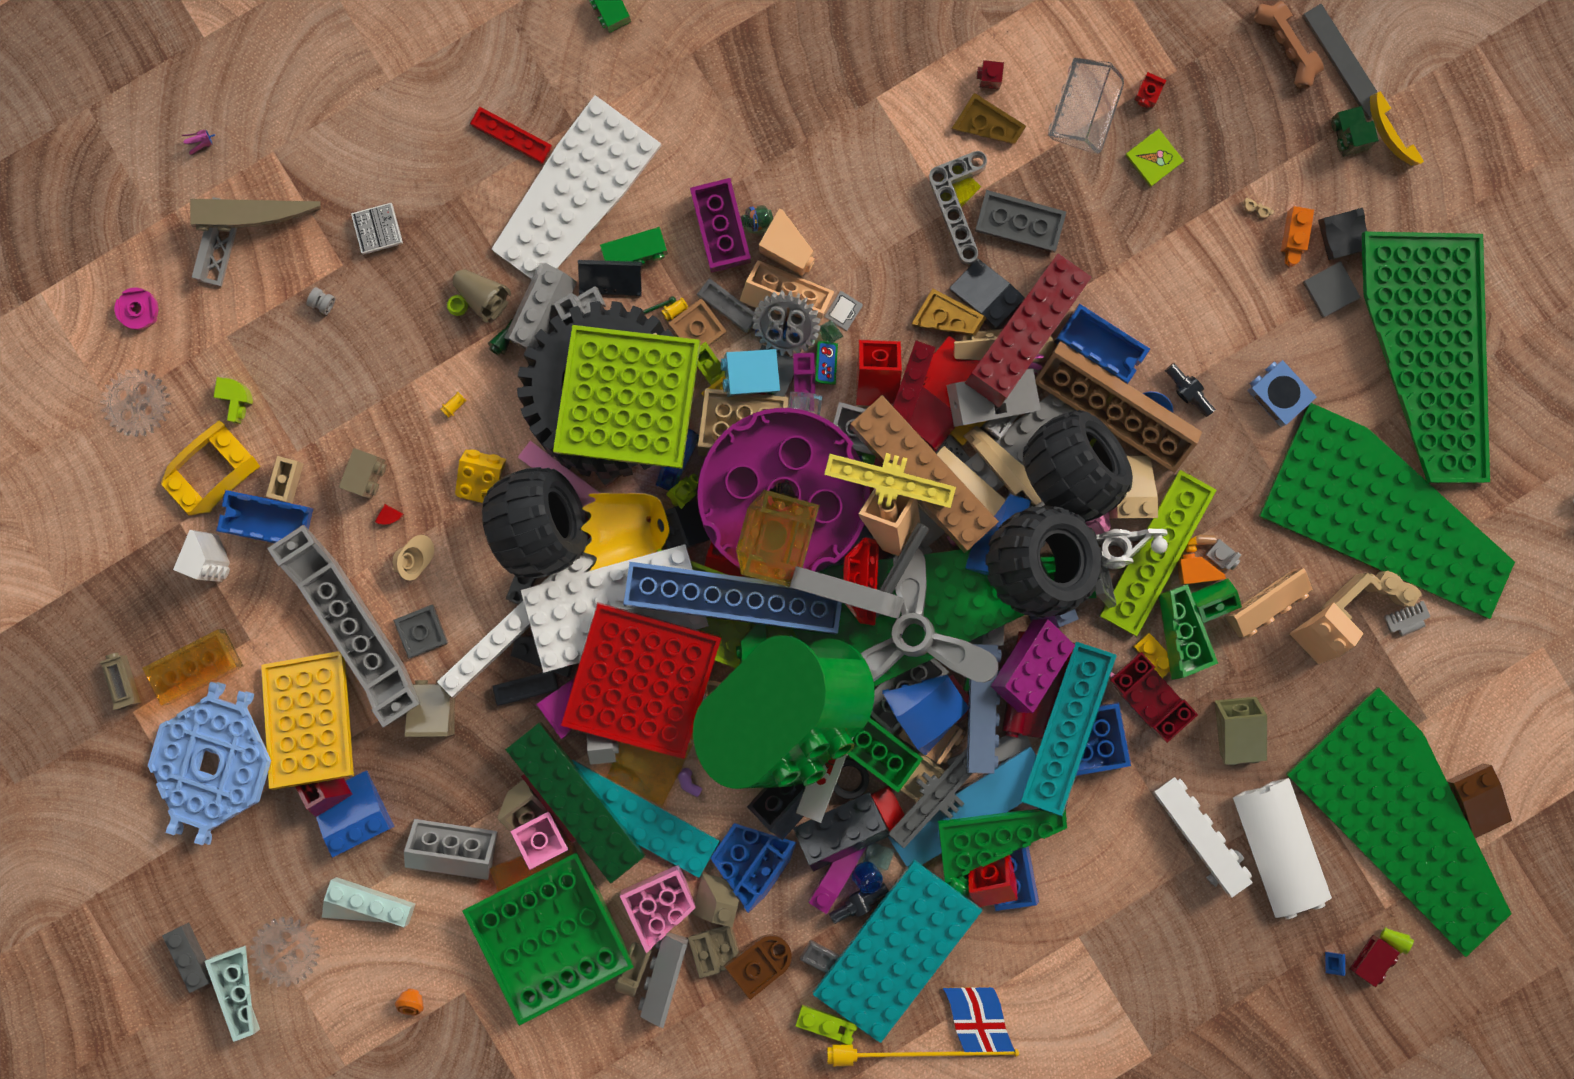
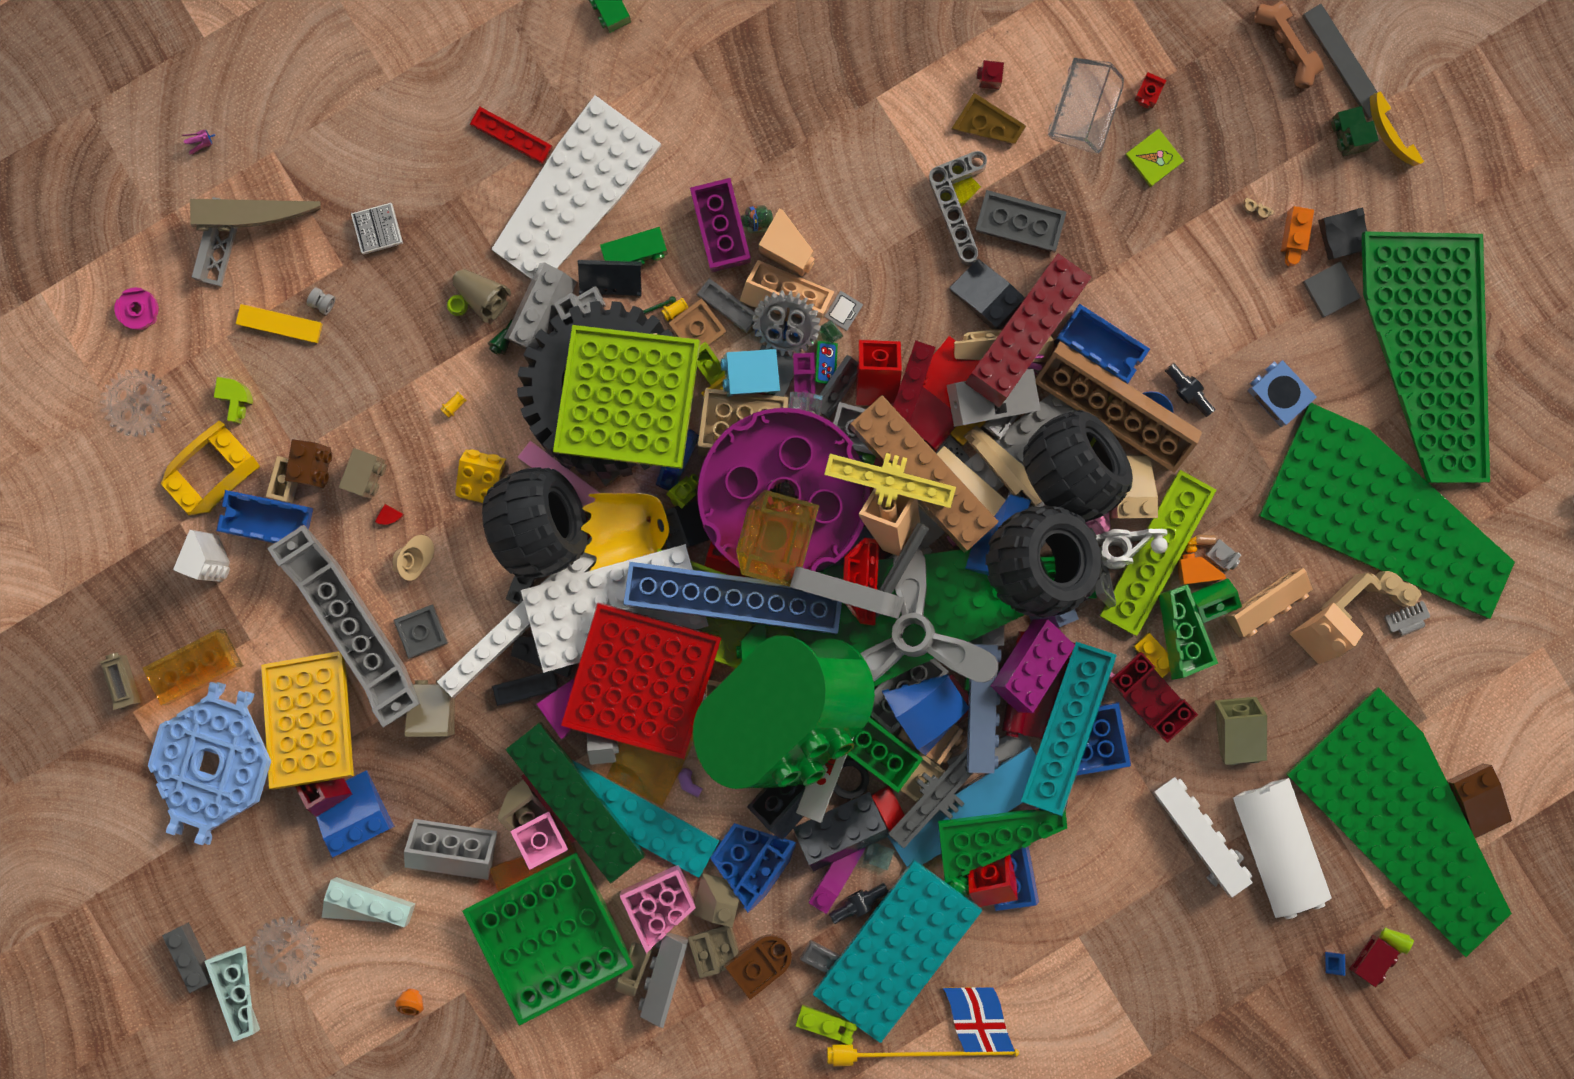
(279, 323): none -> yellow tile
(308, 463): none -> reddish brown bracket
(838, 385): none -> dark grey plate
(867, 877): clear blue head -> none
(948, 315): pearl gold wing -> none

